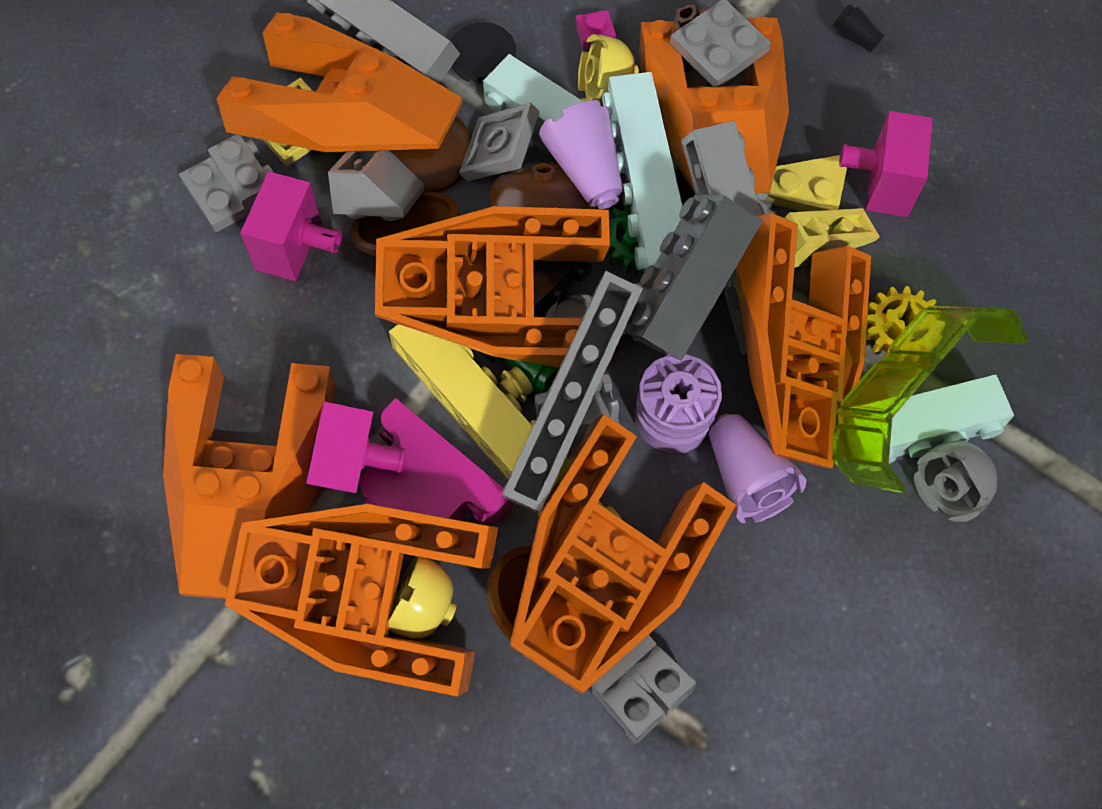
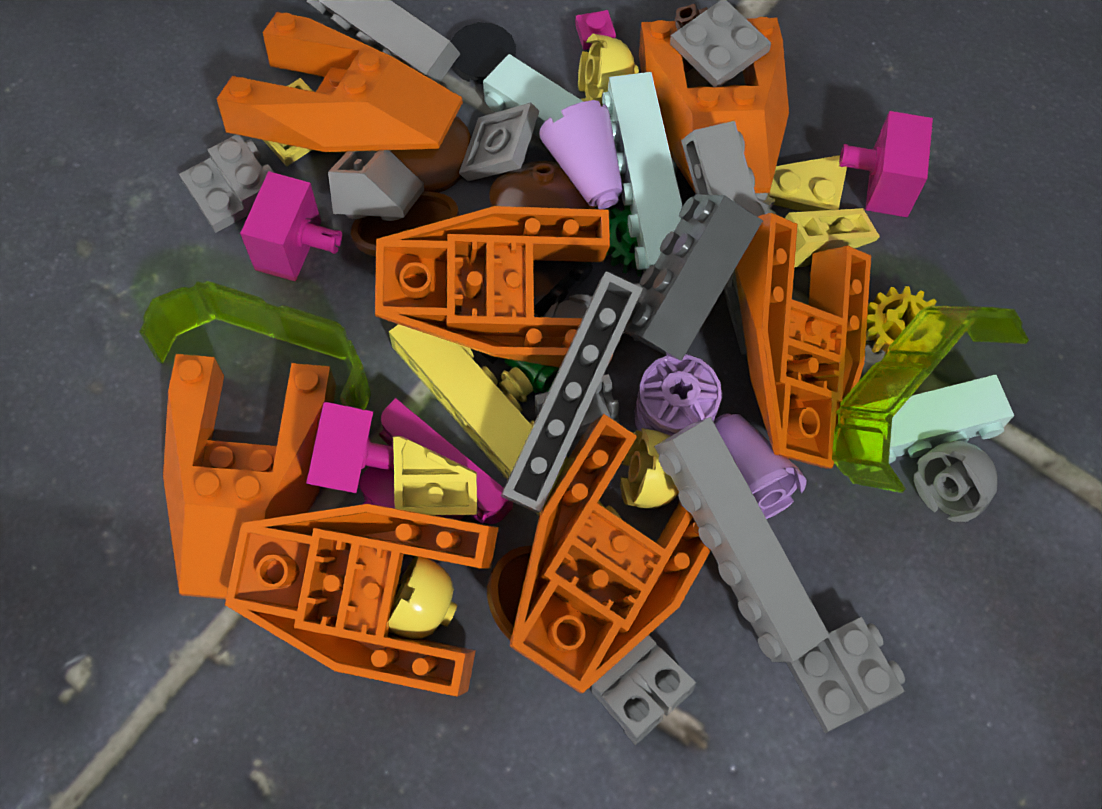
(194, 306): none -> clear neon green windscreen
(431, 481): none -> light yellow wing
(646, 481): none -> light yellow cylinder
(741, 541): none -> light grey brick
(847, 675): none -> light grey plate
(857, 28): black cone -> none

